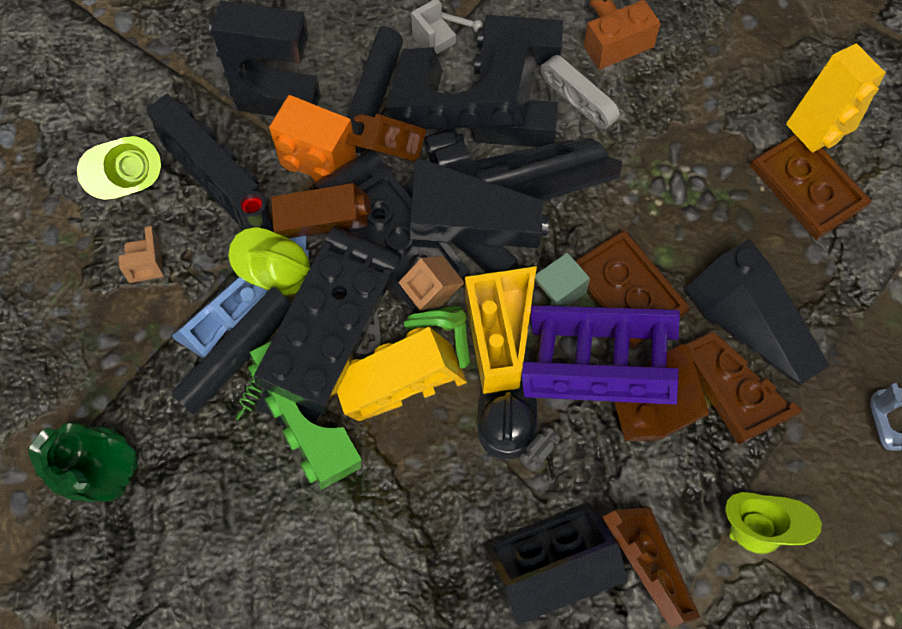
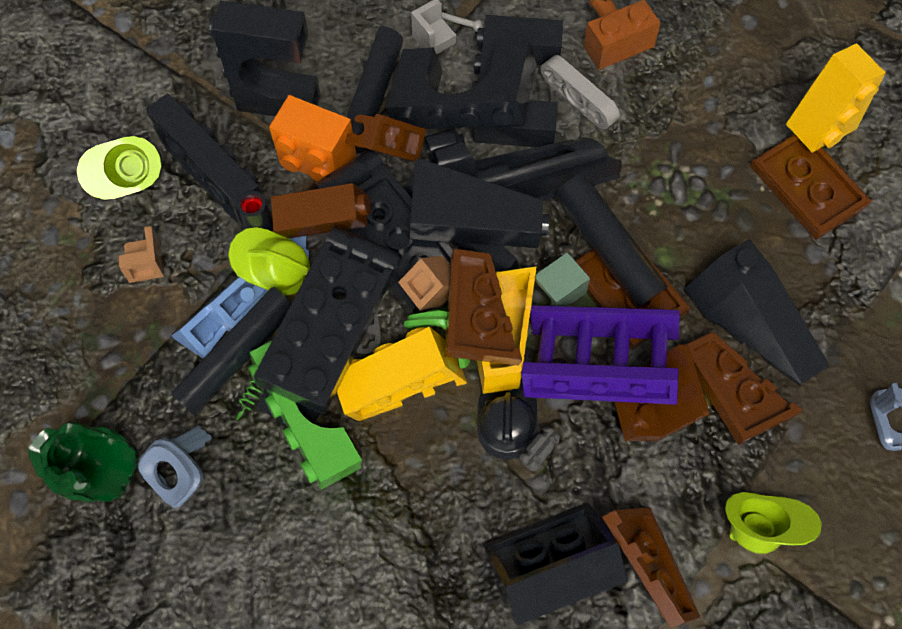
(176, 453): none -> sand blue piece
(475, 314): none -> reddish brown wing
(610, 240): none -> black brick

